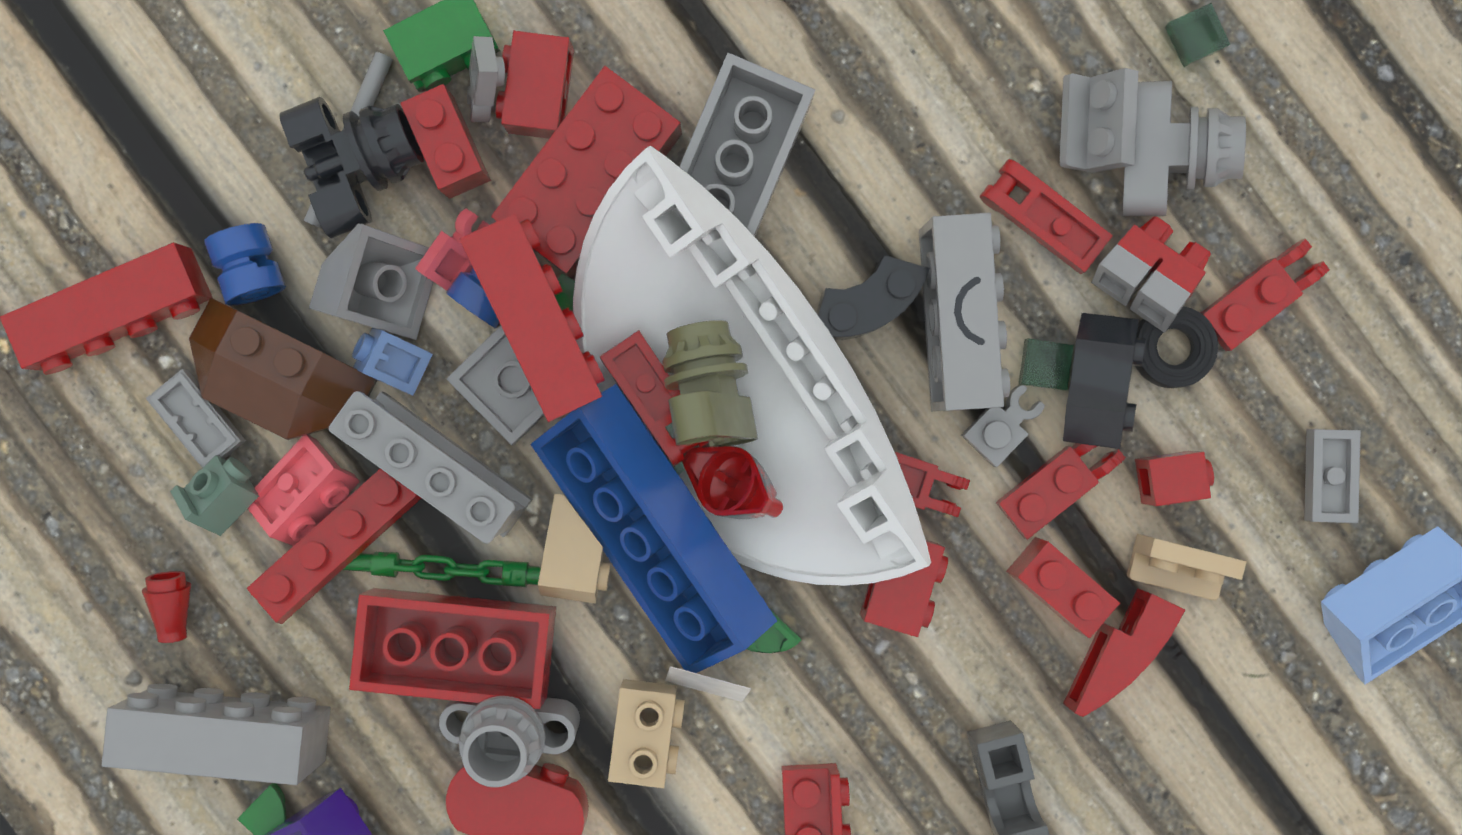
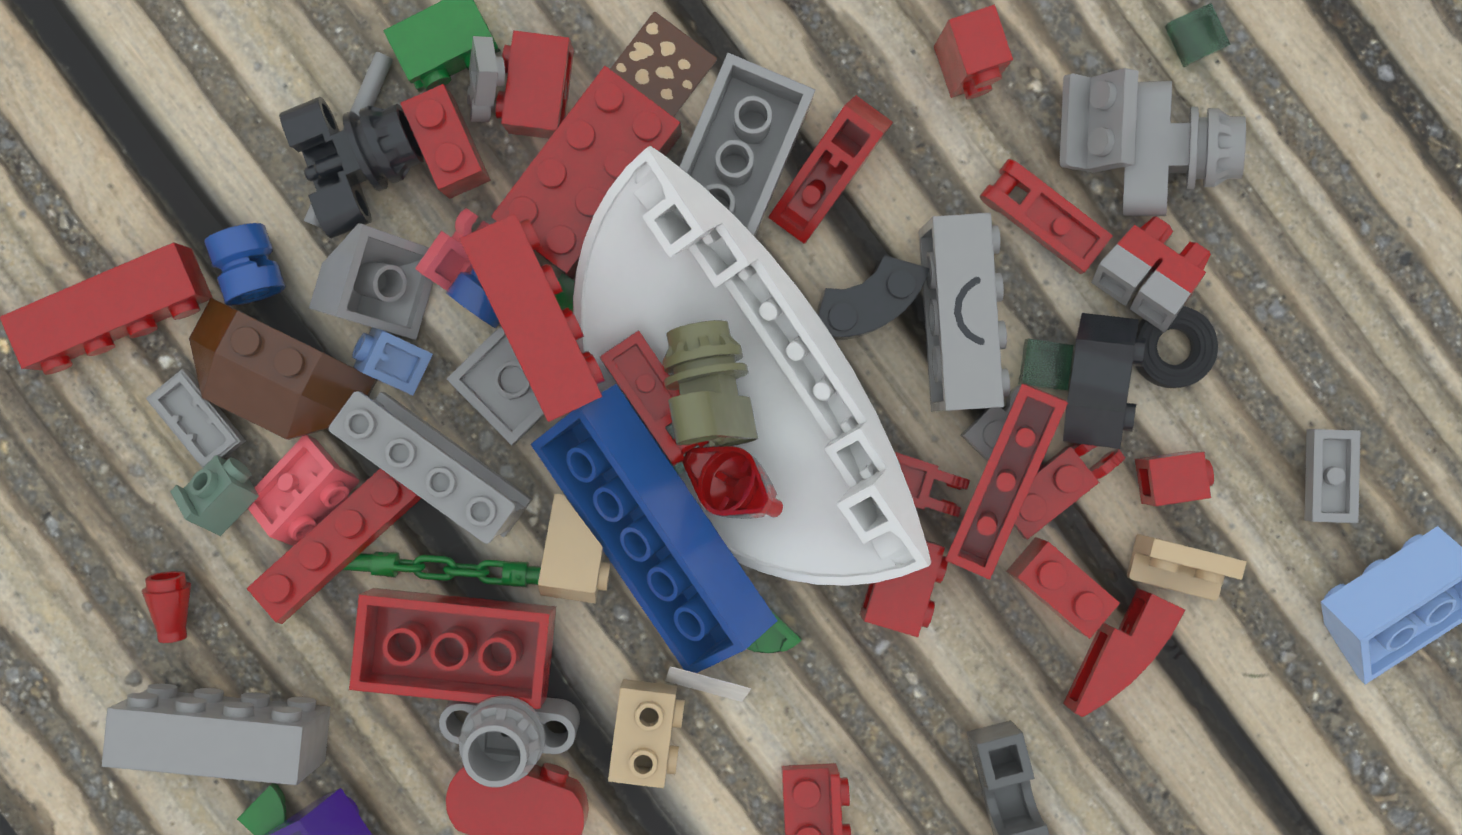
(664, 63): none -> reddish brown sticker
(830, 168): none -> red slope
(973, 52): none -> red brick
(1006, 480): none -> red brick
(1261, 296): red hinge -> none

